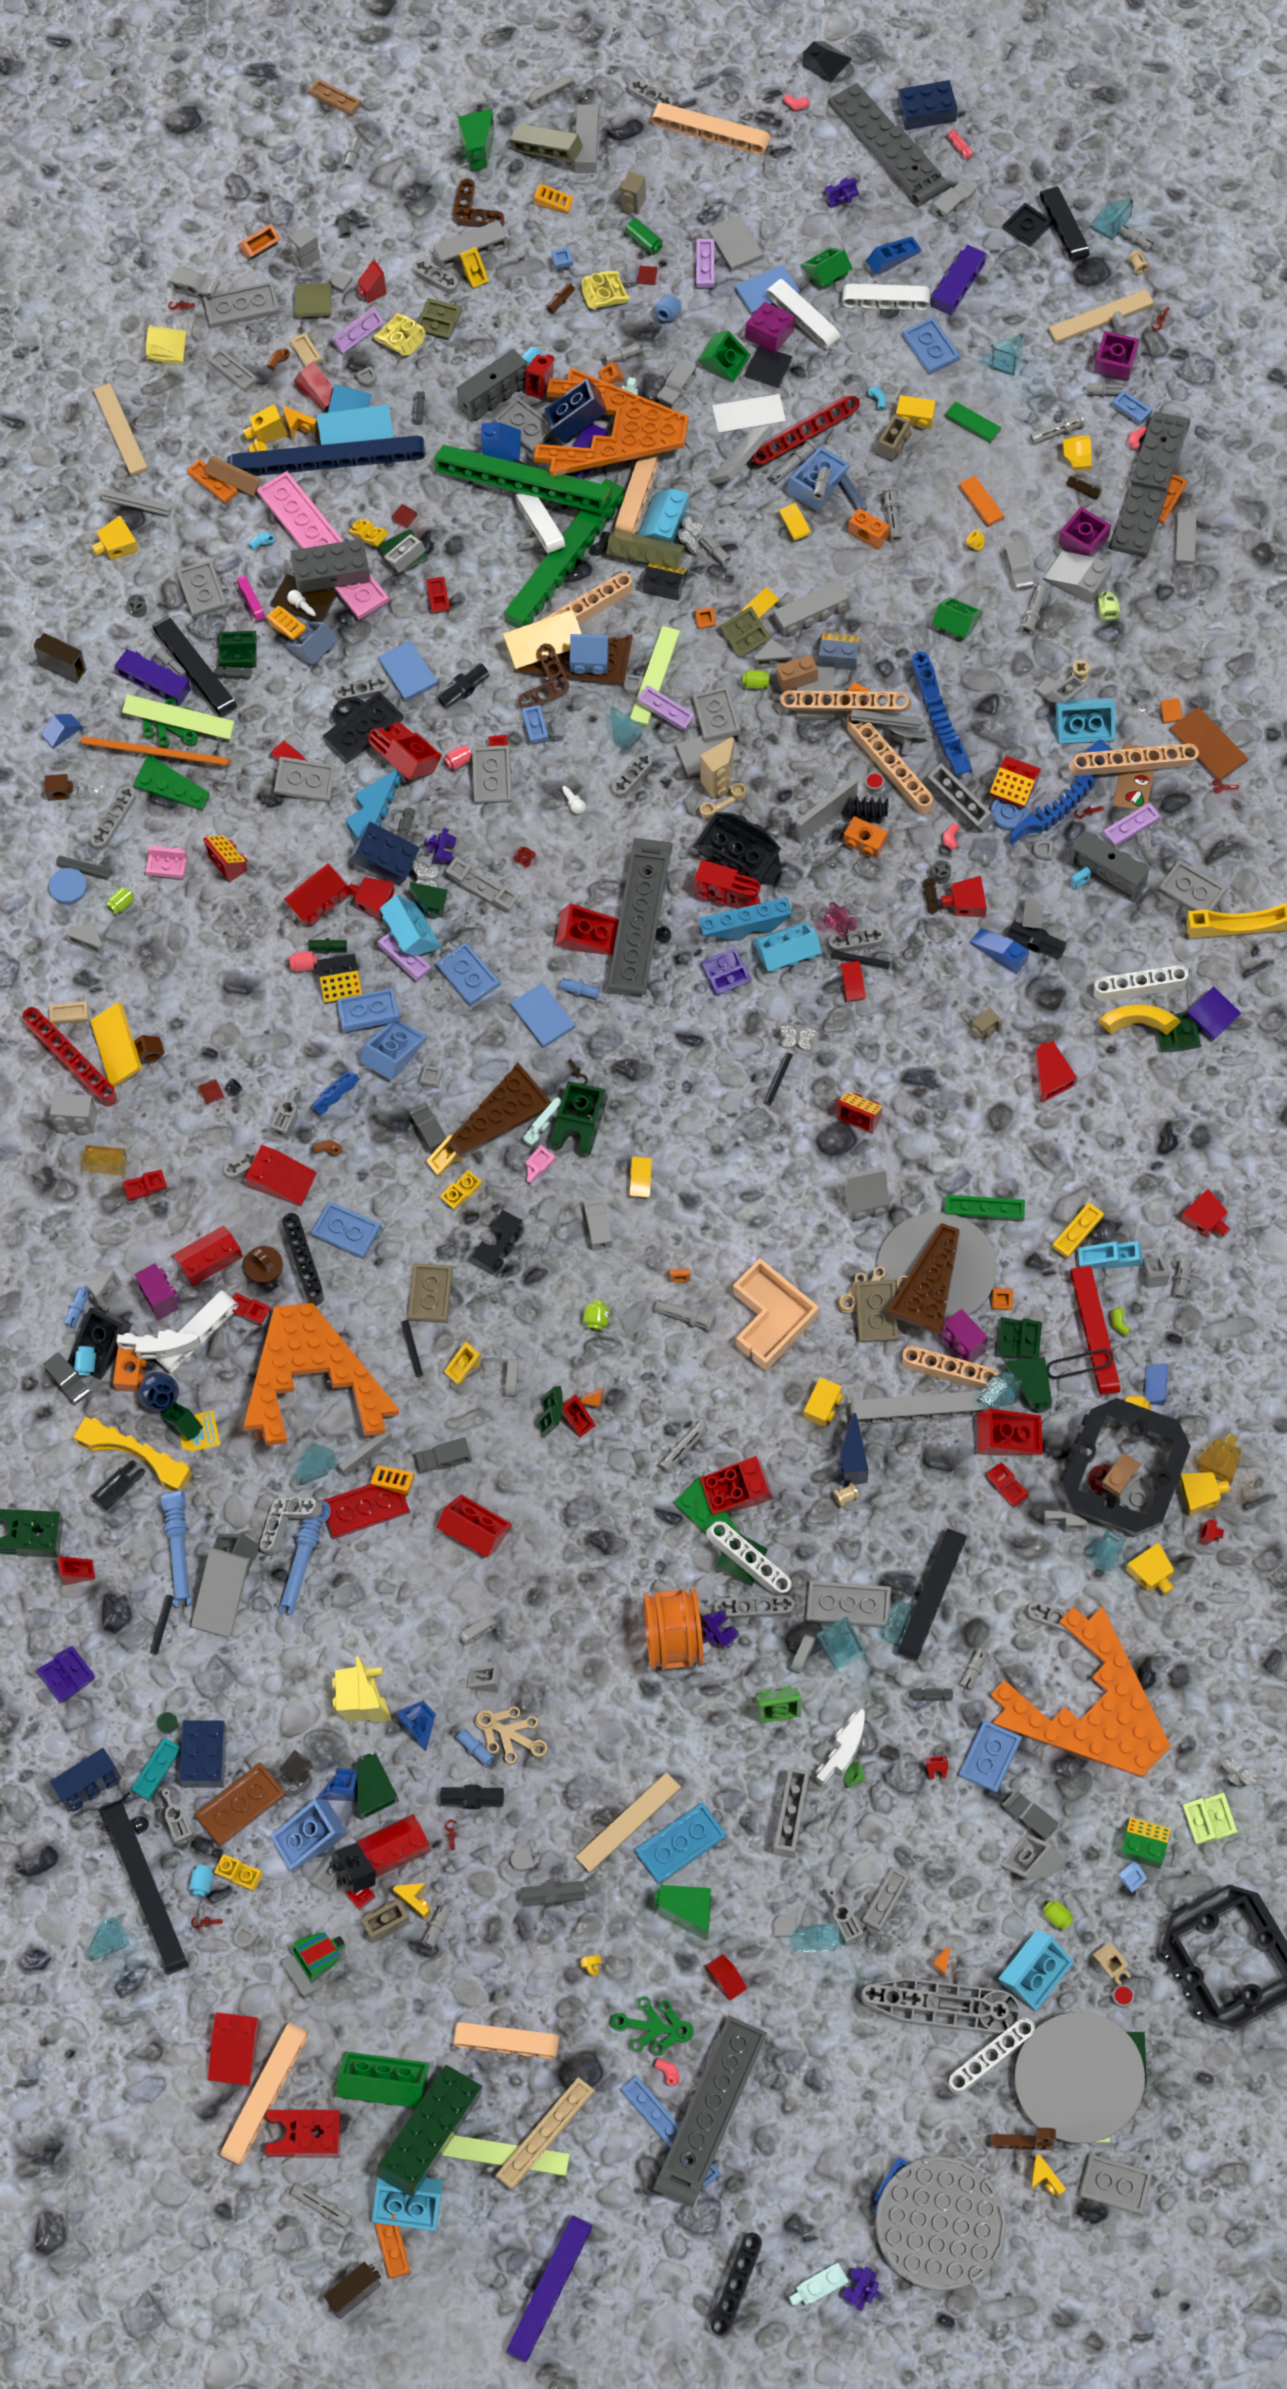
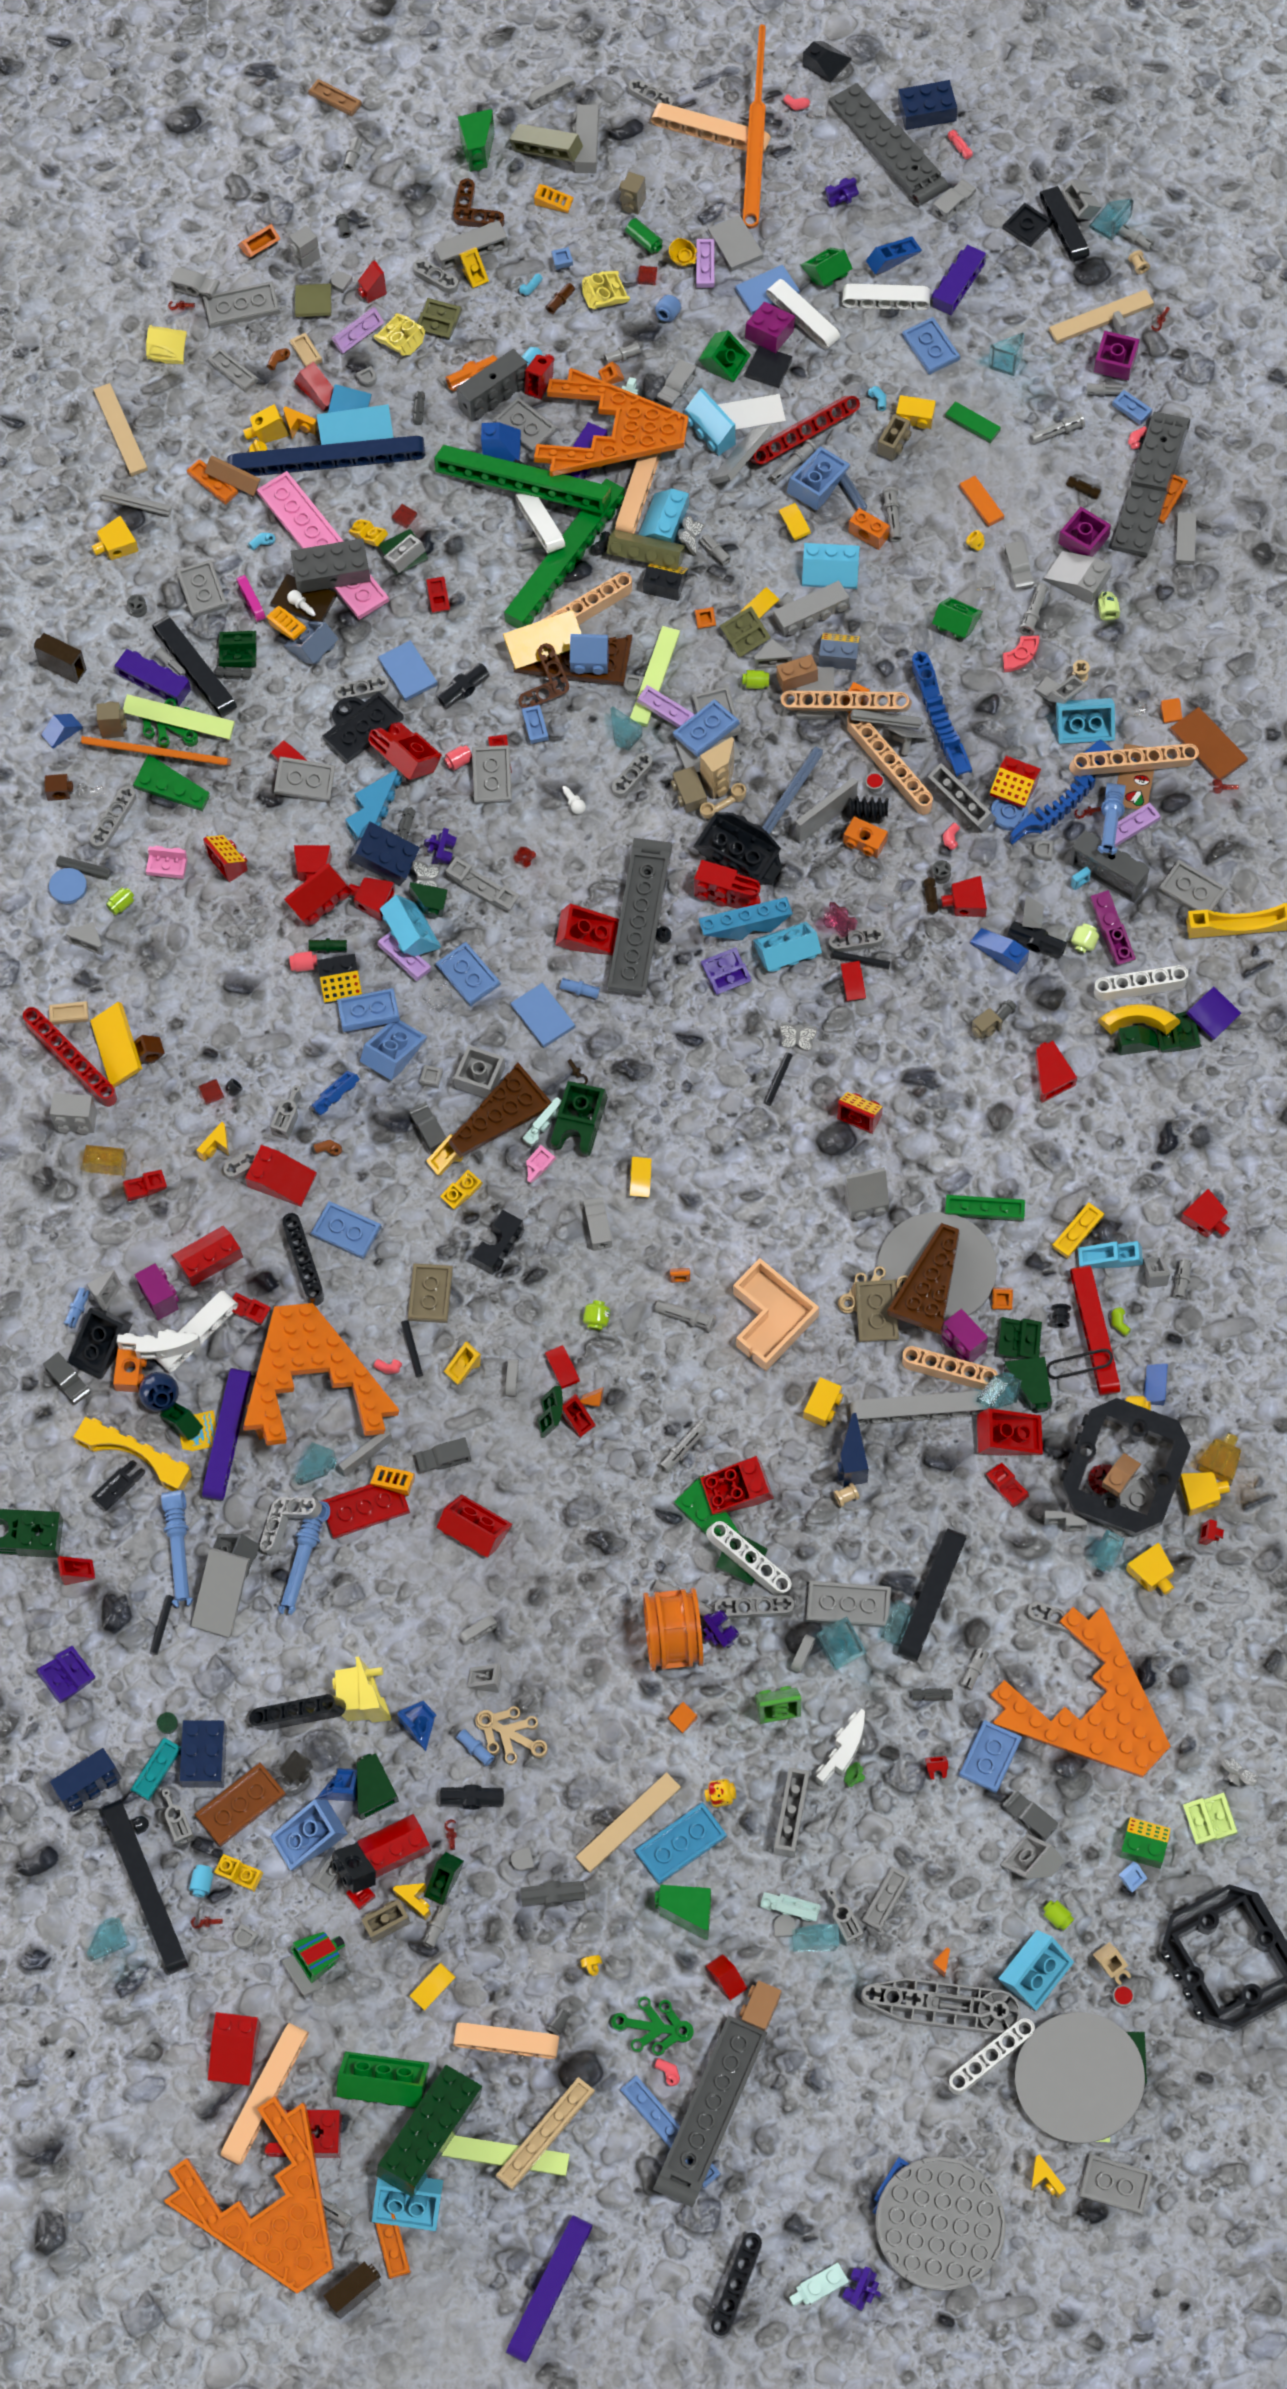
(85, 1360): medium azure brick -> none
(111, 720): none -> dark tan brick
(215, 1140): none -> yellow slope
(226, 1434): none -> dark purple beam
(263, 1265): reddish brown tile -> none
(290, 2234): none -> orange wing
(308, 1710): none -> black beam
(311, 859): none -> red torso
(386, 1368): none -> coral arm
(432, 1986): none -> yellow slope
(444, 1878): none -> dark green slope
(468, 371): none -> orange piece
(479, 1071): none -> light grey brick
(531, 286): none -> medium azure arm
(558, 2022): none -> dark grey pin
(562, 1367): none -> red slope
(575, 410): dark blue brick -> none
(682, 252): none -> yellow hair
(683, 1717): none -> orange slope
(689, 789): none -> dark tan brick
(706, 728): none -> medium blue tile
(711, 423): none -> medium azure slope
(720, 1793): none -> yellow head
(755, 141): none -> orange piece
(761, 2005): none -> medium nougat brick
(791, 1906): none -> light aqua hinge
(792, 789): none -> sand blue axle
(821, 484): light grey axle -> none
(830, 563): none -> medium azure slope
(1006, 1009): none -> dark grey pin
(1021, 654): none -> coral tile
(1042, 2140): reddish brown beam -> none
(1060, 1315): none -> black bush
(1078, 451): yellow slope -> none
(1081, 199): none -> light grey piece
(1085, 938): none -> yellowish green head
(1111, 928): none -> magenta slope
(1112, 809): none -> medium blue piece
(1136, 1040): none -> dark green slope

